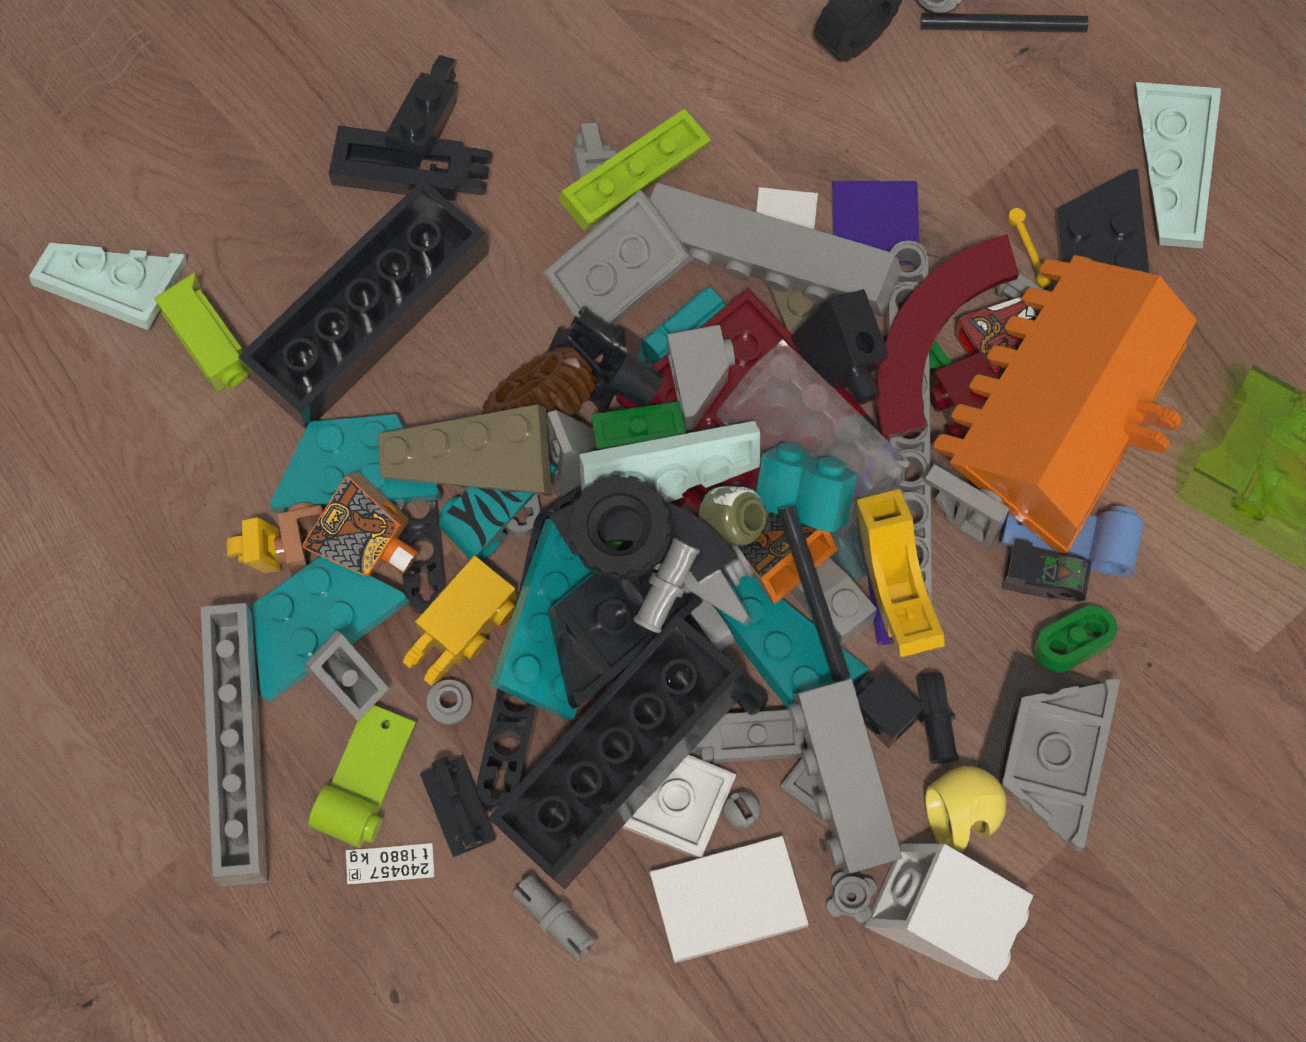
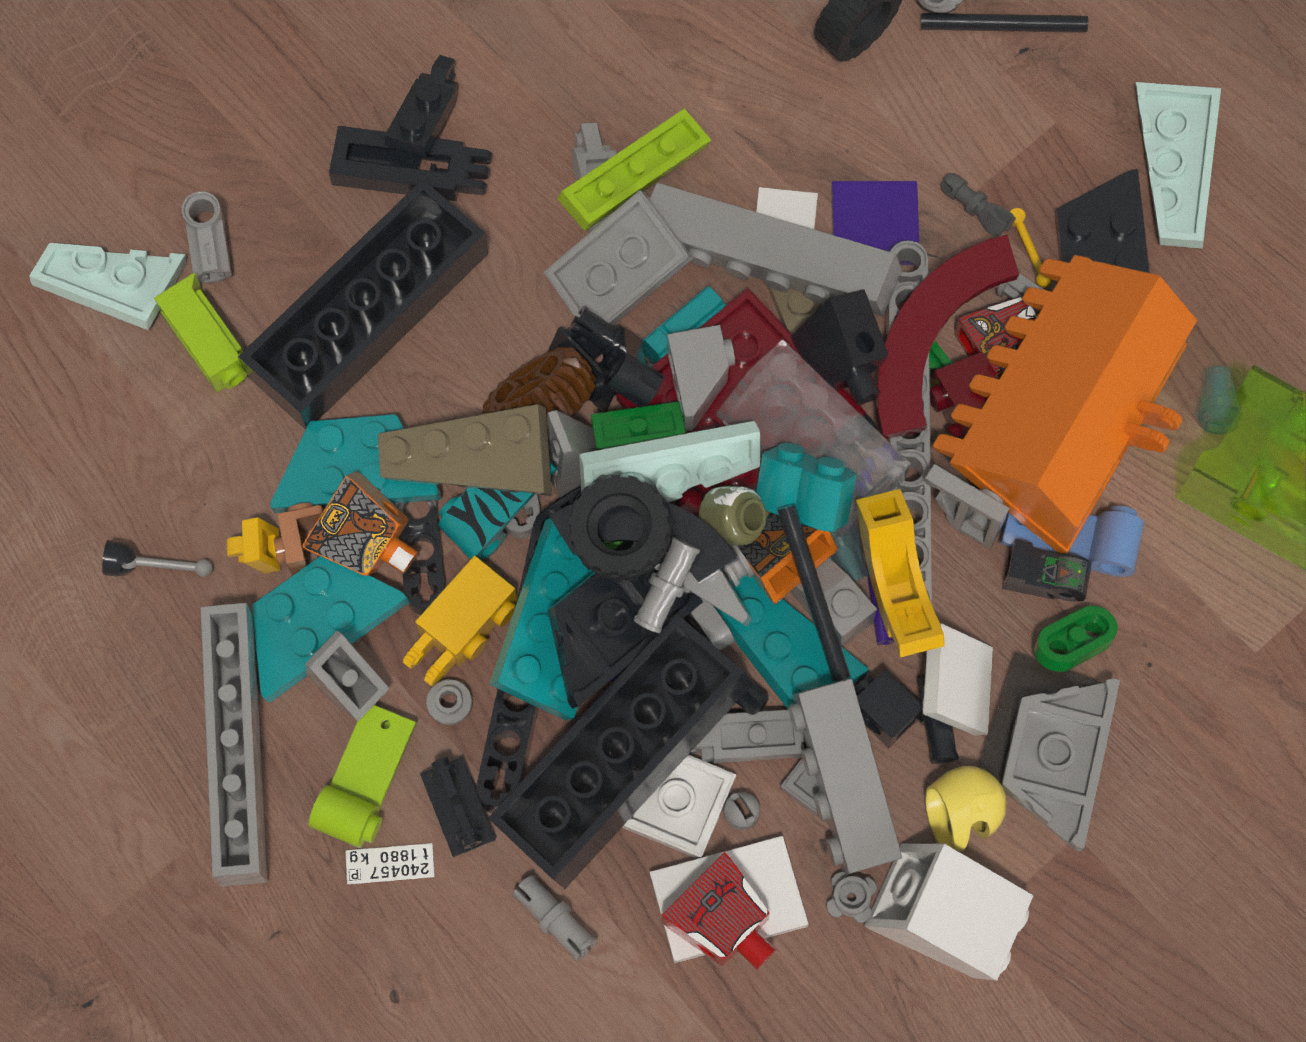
(121, 559): none -> hinge
(206, 239): none -> light grey piece
(721, 916): none -> torso
(959, 682): none -> white tile
(992, 216): none -> dark grey piece
(1219, 401): none -> clear light blue cone

